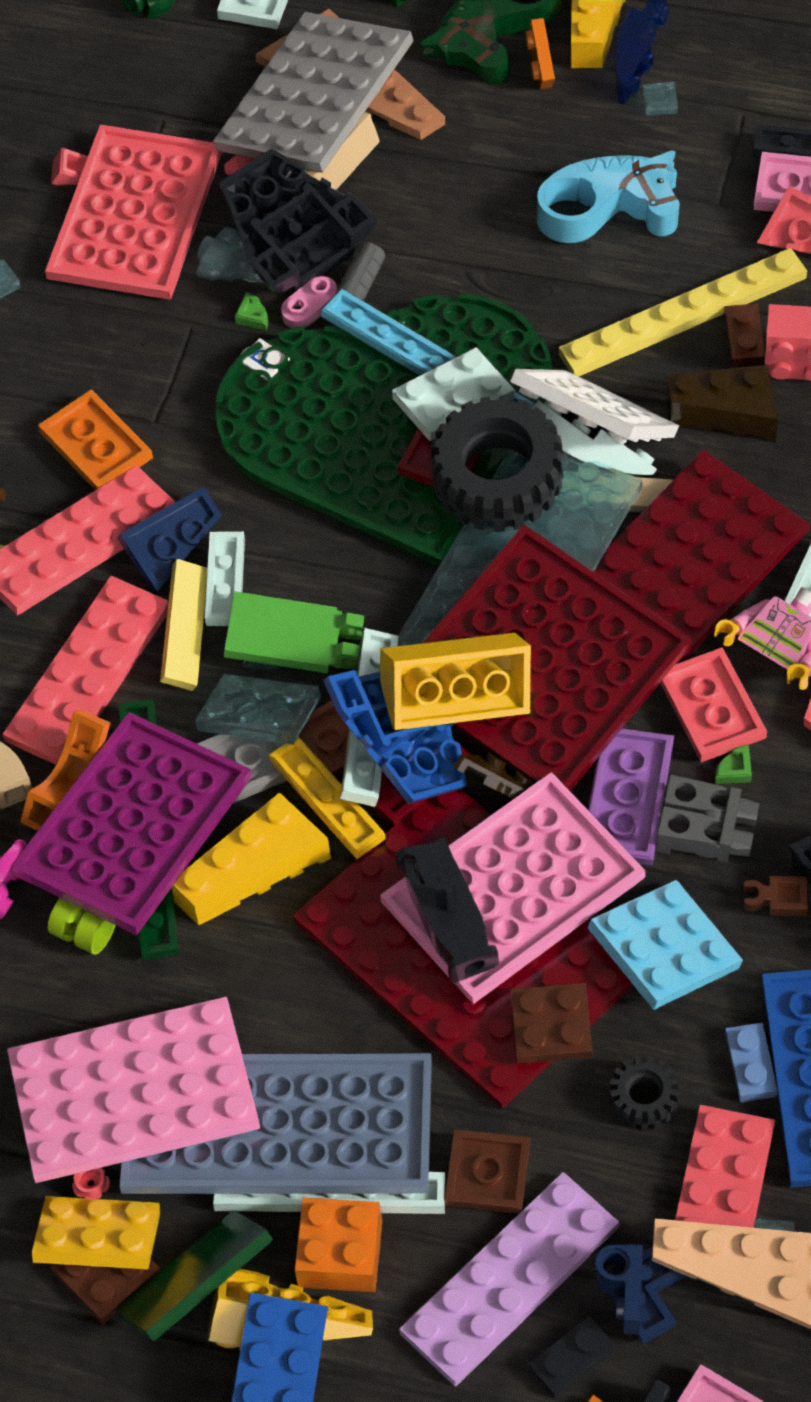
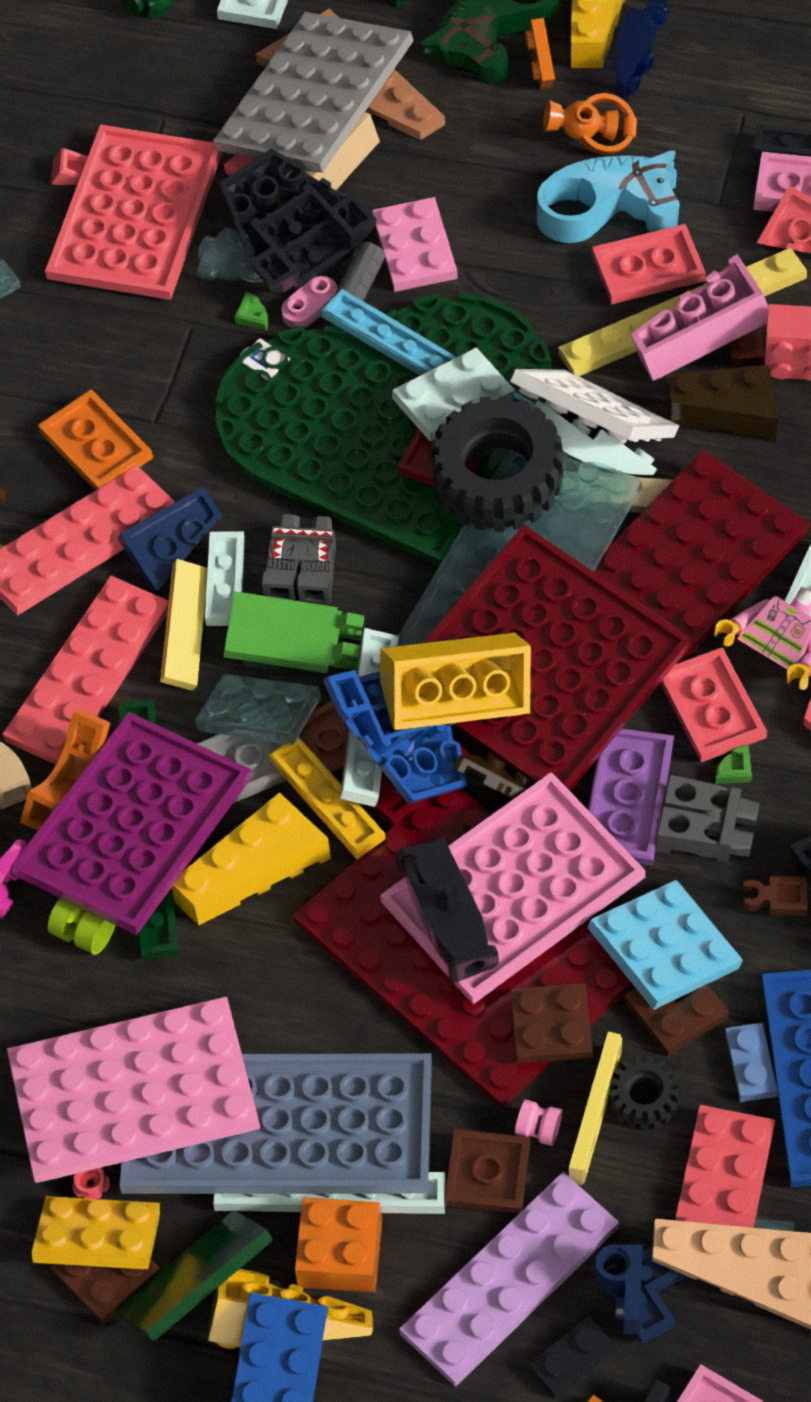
(304, 549): none -> dark grey hips
(415, 244): none -> bright pink plate
(531, 1120): none -> bright pink wheel
(583, 120): none -> orange piece
(595, 1108): none -> light yellow tile
(648, 264): none -> coral plate
(660, 98): clear light blue tile -> none
(678, 1022): none -> copper plate
(702, 320): none -> bright pink wedge

